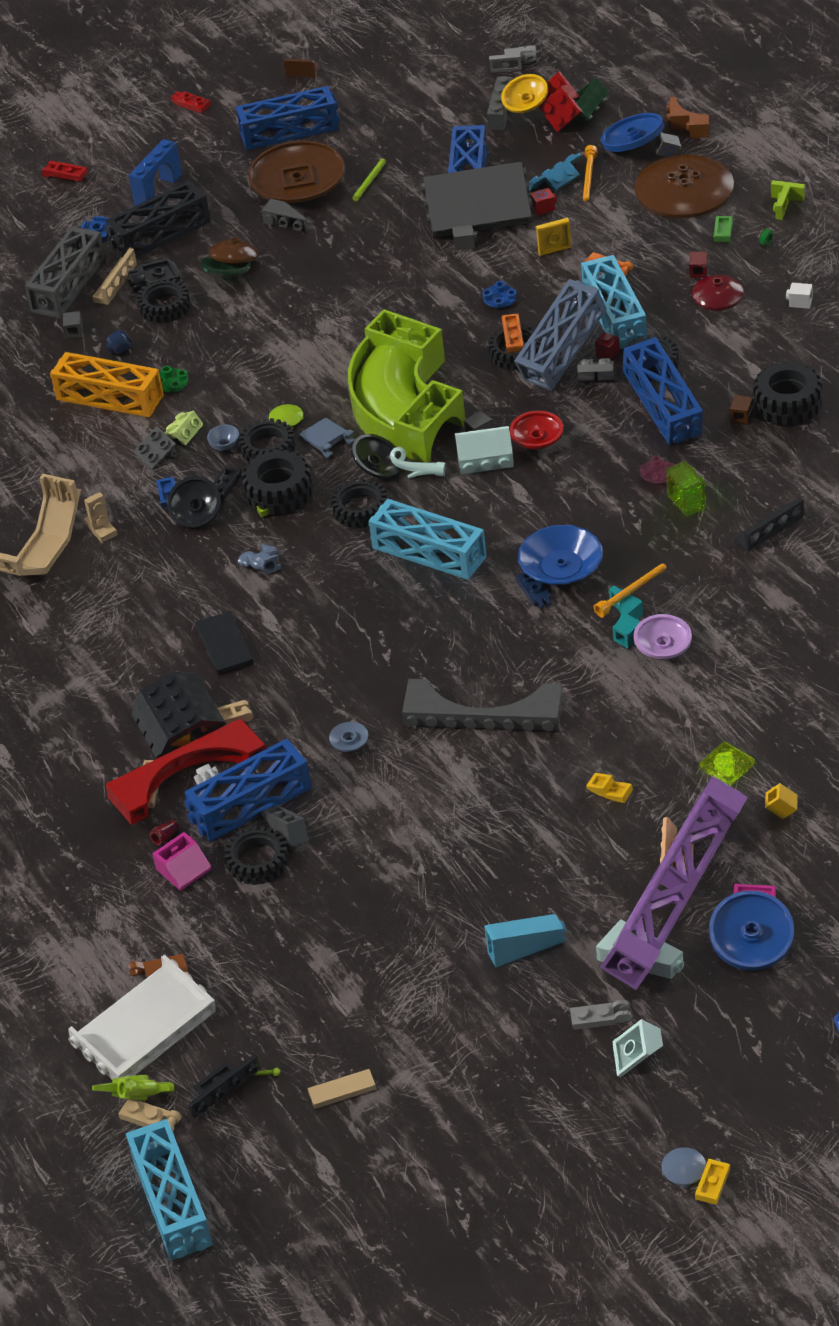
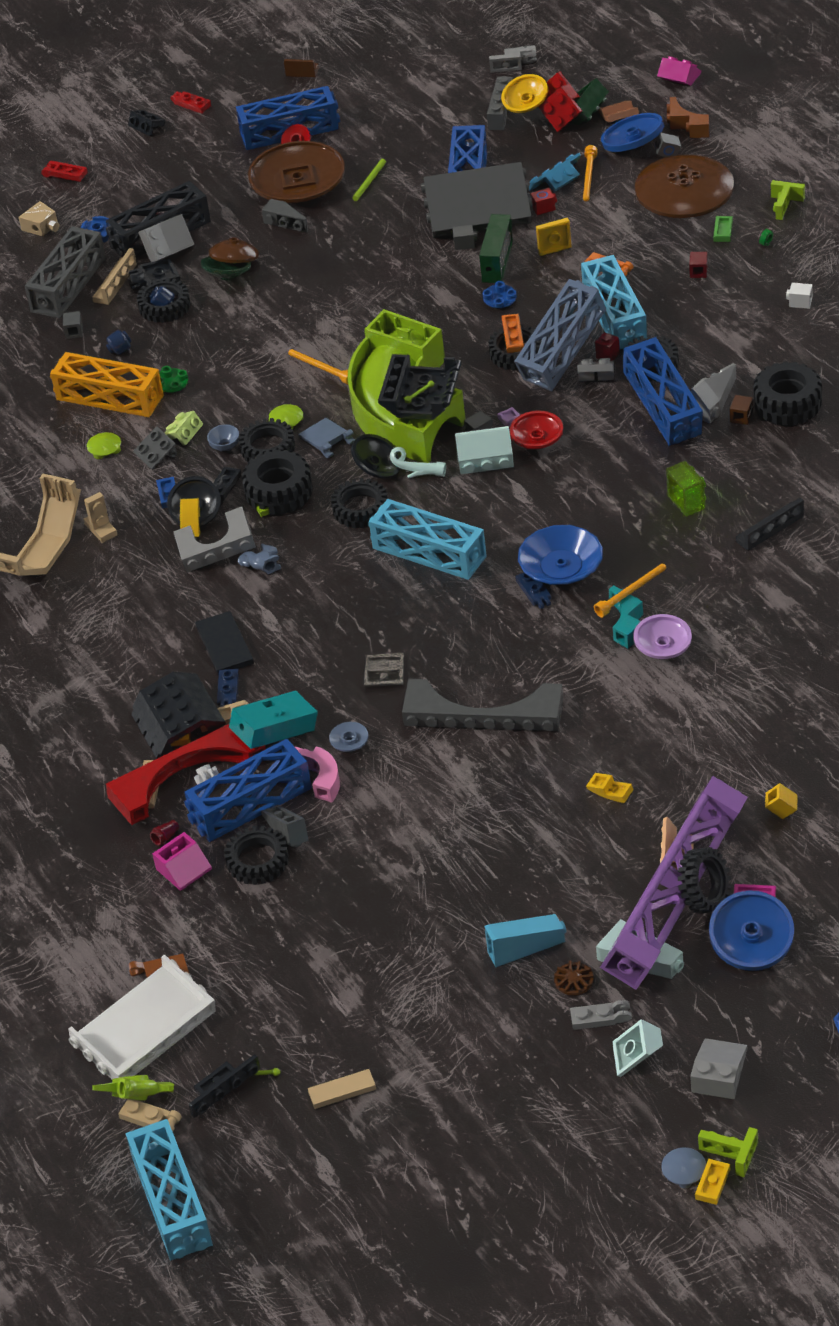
(39, 220): none -> tan torso
(104, 444): none -> lime dish
(145, 121): none -> black bracket
(161, 296): none -> dark blue head
(162, 157): blue arch -> none
(166, 238): none -> light grey slope
(190, 514): none -> yellow slope
(227, 687): none -> dark blue hinge
(237, 540): none -> light grey arch
(273, 719): none -> teal brick
(295, 133): none -> red dish
(327, 782): none -> bright pink arch
(342, 374): none -> light orange piece
(384, 669): none -> clear smoke slope
(405, 380): none -> black slope
(408, 399): none -> lime hinge
(496, 248): none -> dark green brick
(507, 416): none -> lavender tile
(573, 978): none -> reddish brown wheel
(618, 111): none -> nougat slope
(655, 470): clear pink dish -> none
(678, 71): none -> dark pink slope
(690, 879): none -> black tyre
(713, 392): none -> light grey wedge
(717, 292): dark red dish -> none
(718, 1068): none -> light grey slope
(726, 763): clear neon green tile -> none
(731, 1147): none -> lime bracket

